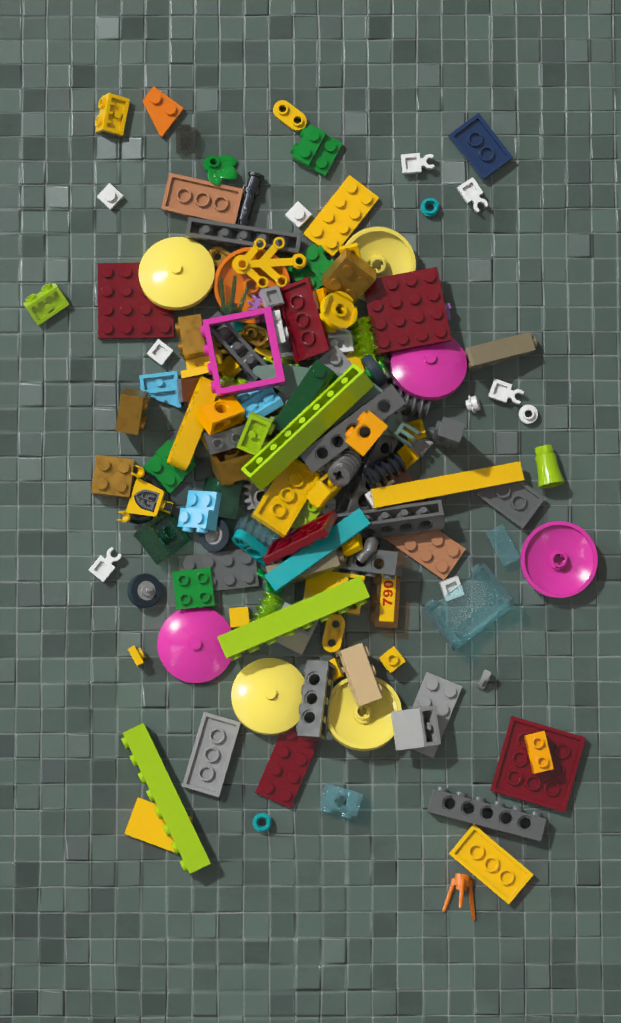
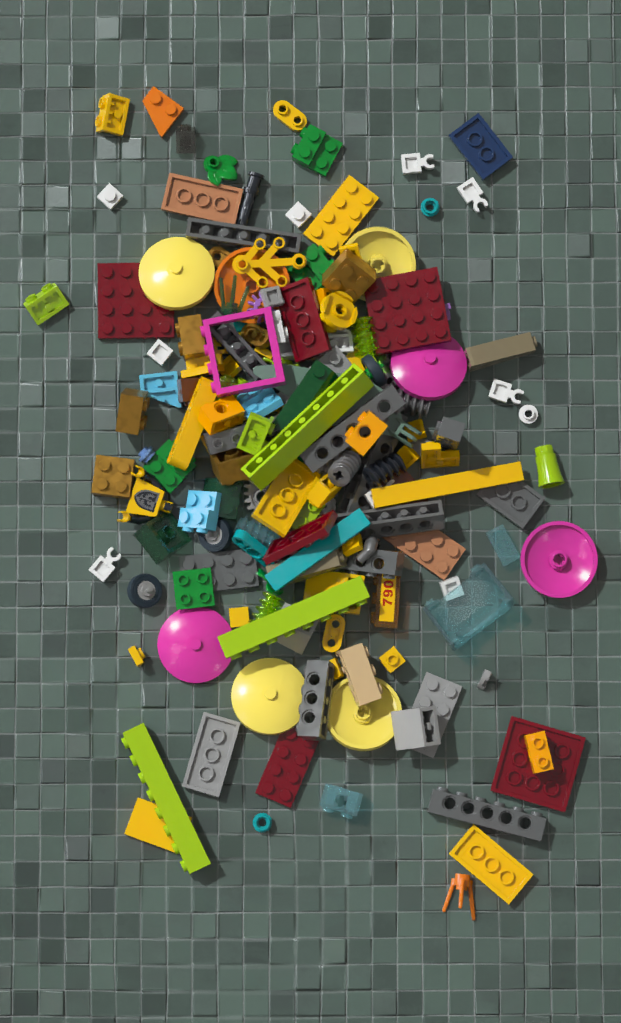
(146, 454): none -> medium blue plate
(433, 456): none -> yellow plate
(473, 404): white plate -> none

